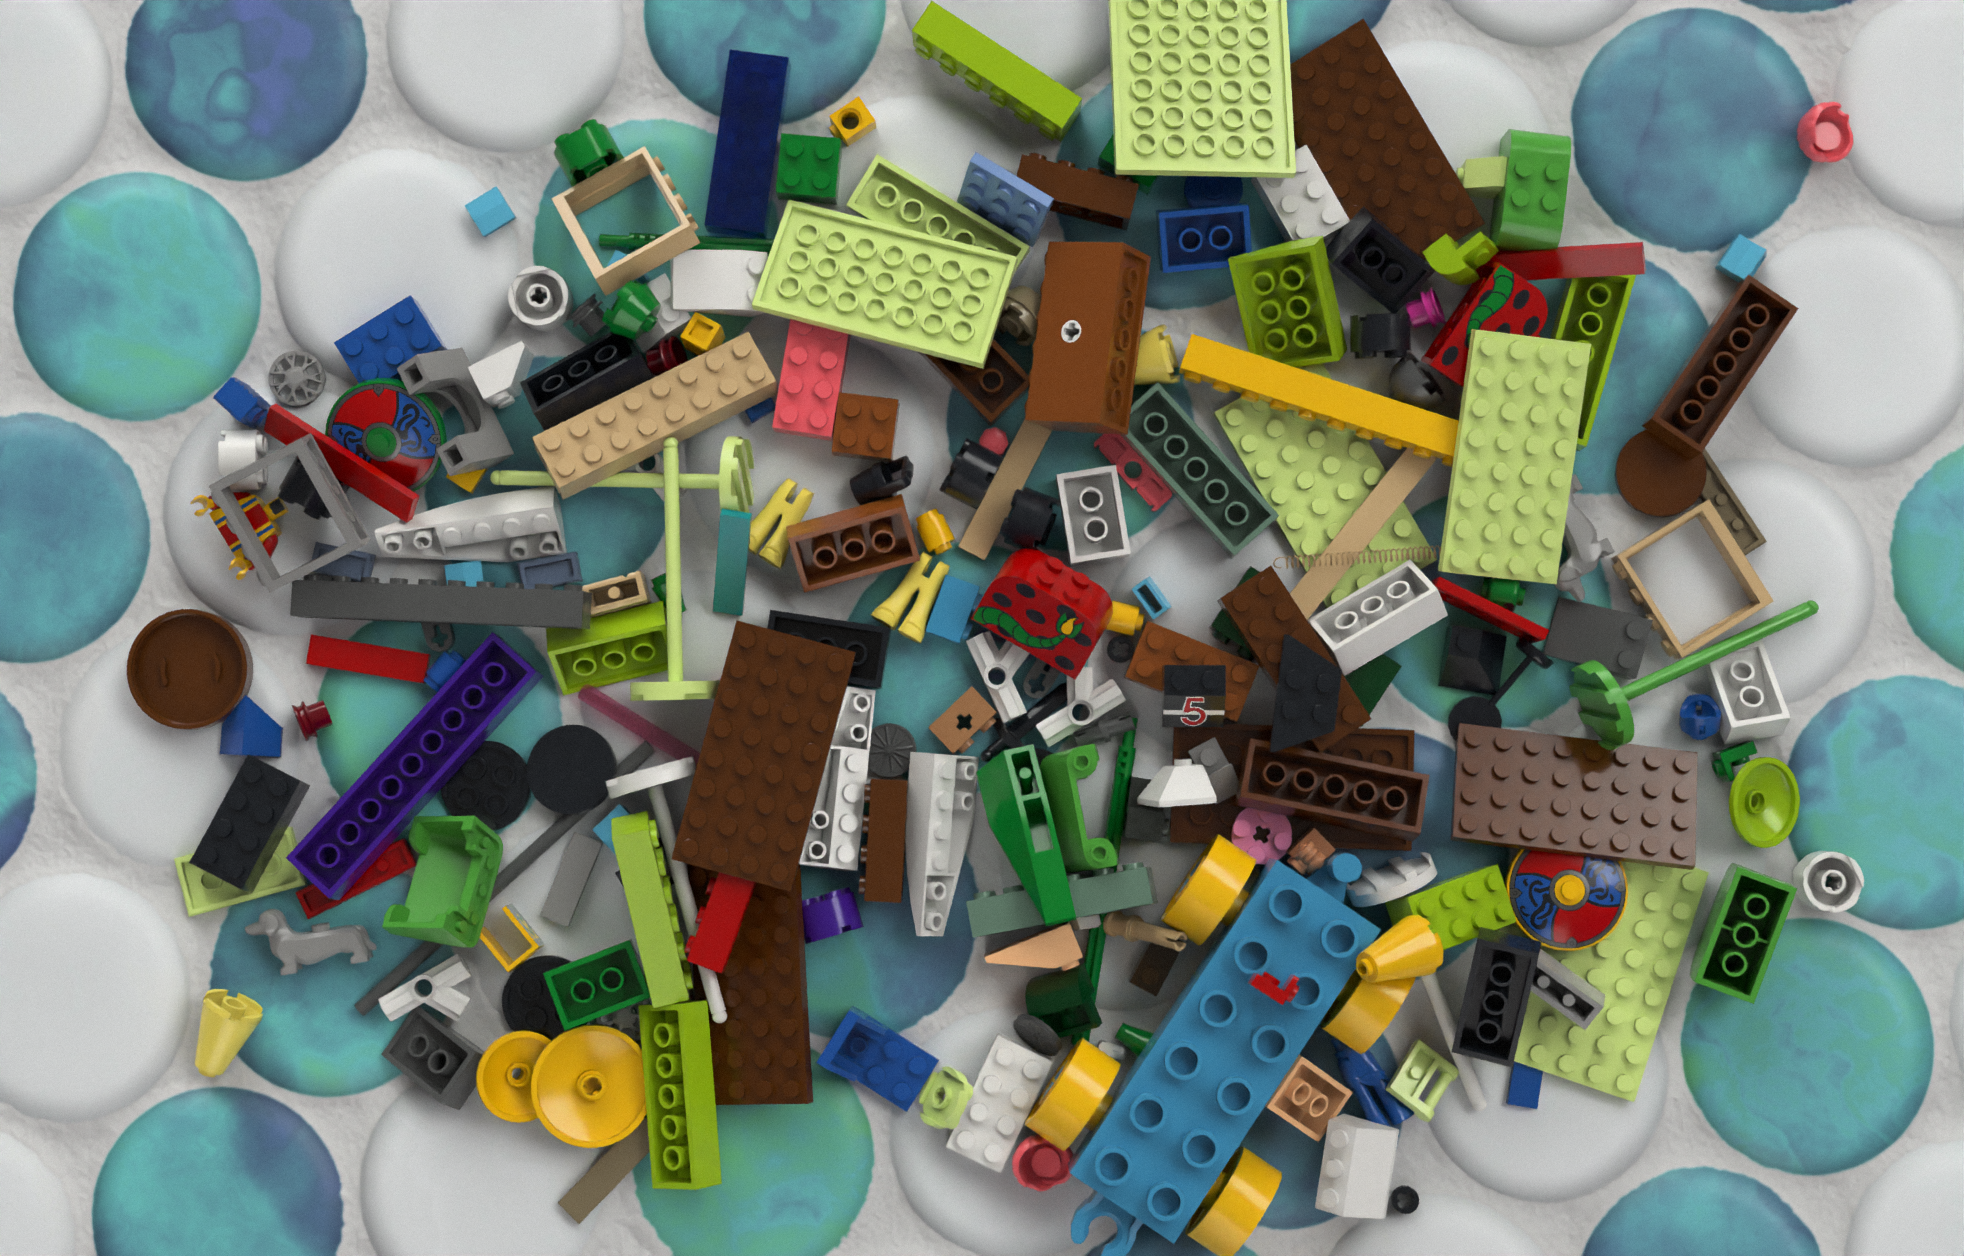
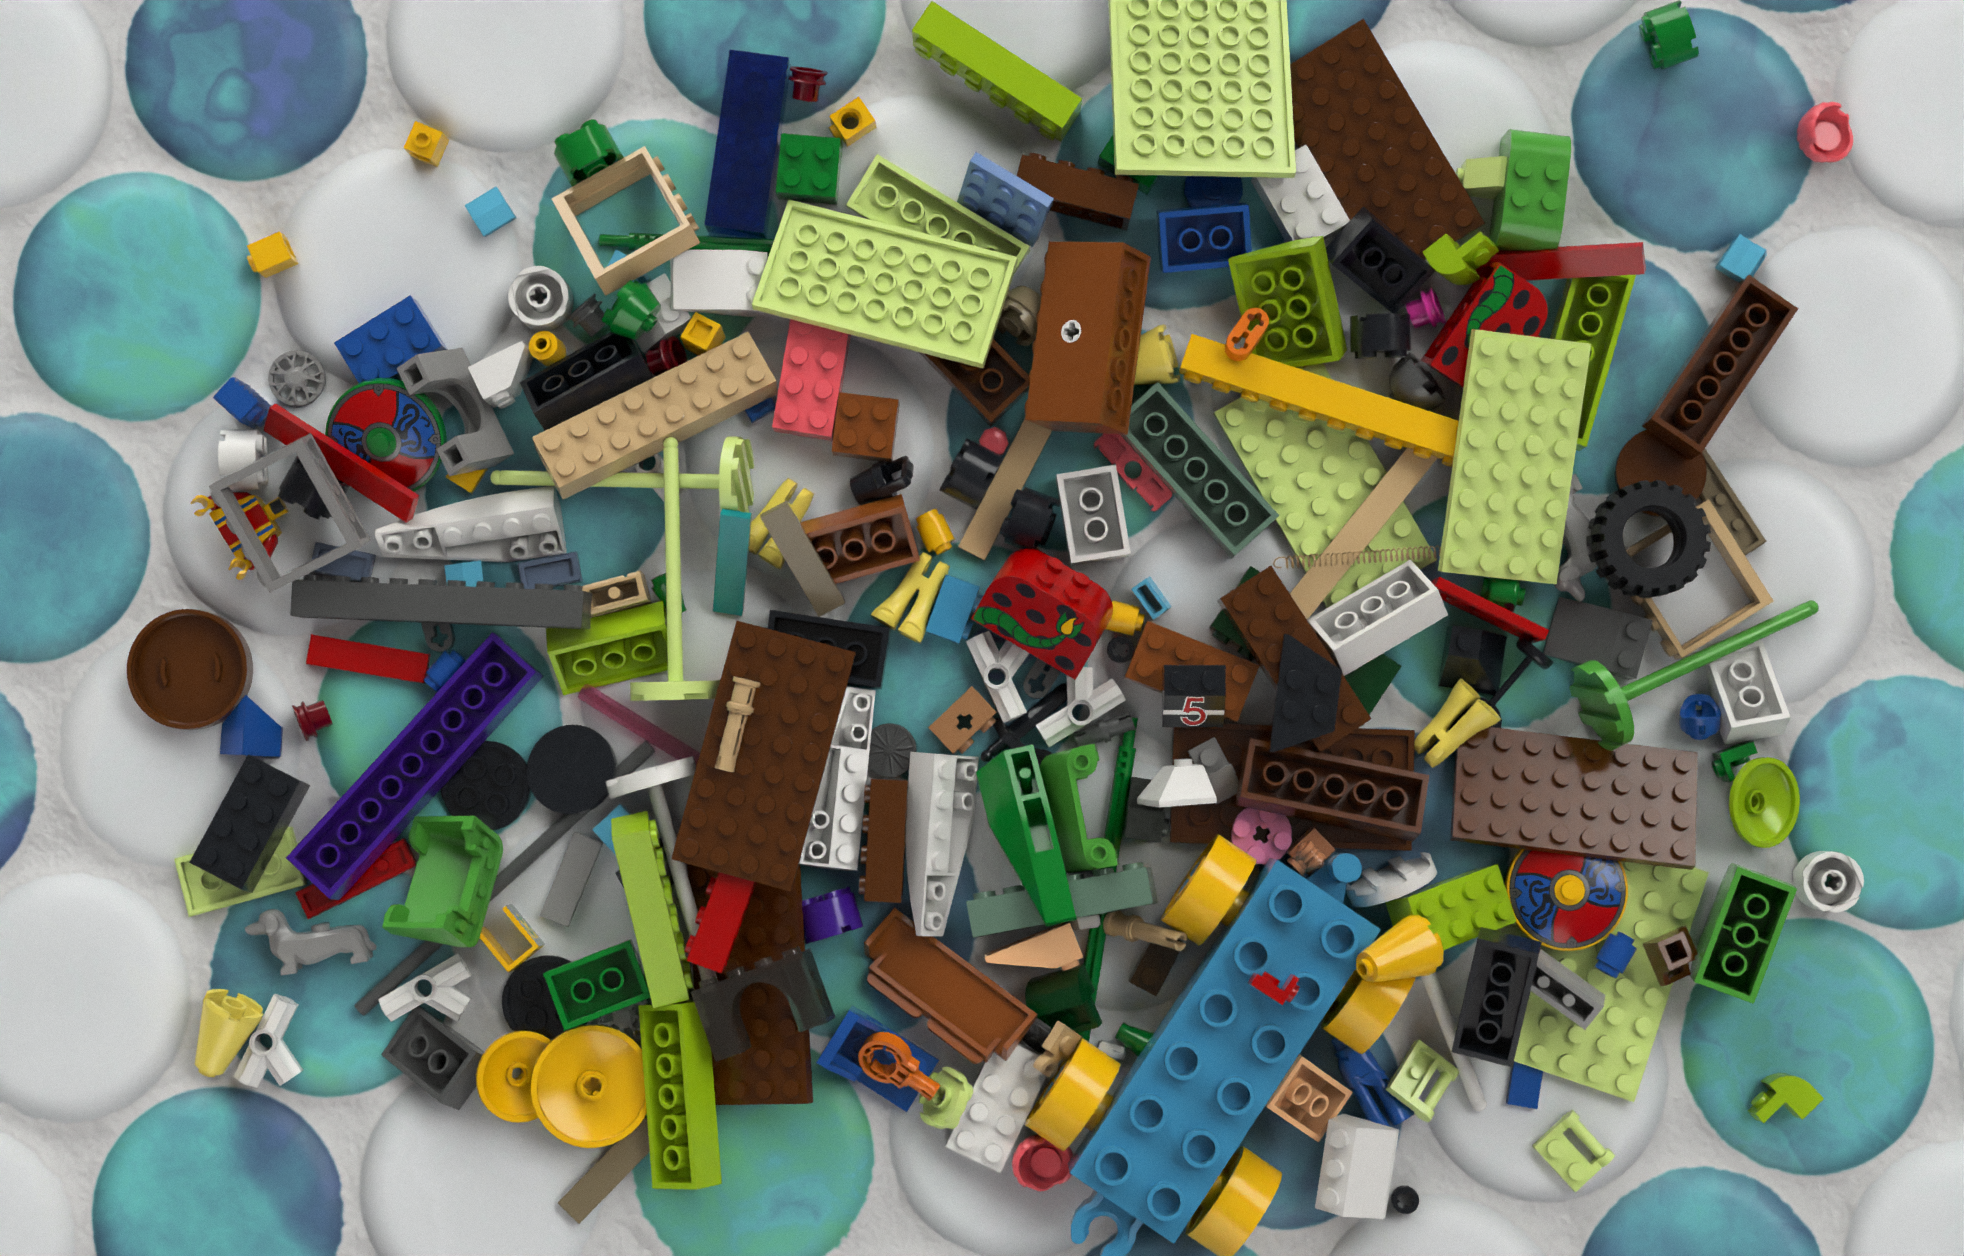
(271, 255): none -> yellow brick
(277, 1058): none -> white piece
(426, 143): none -> yellow brick
(546, 348): none -> yellow brick
(739, 709): none -> tan pin
(793, 974): none -> clear smoke arch
(802, 558): none -> dark tan tile
(807, 83): none -> dark red piece
(902, 1072): none -> orange pin
(936, 982): none -> dark orange slope
(1058, 1047): none -> tan plate
(1252, 337): none -> orange beam
(1473, 721): none -> light yellow piece
(1566, 1158): none -> yellowish green plate
(1615, 954): none -> blue brick
(1669, 34): none -> green brick
(1671, 955): none -> reddish brown brick
(1687, 531): none -> black tyre
(1787, 1090): none -> lime brick

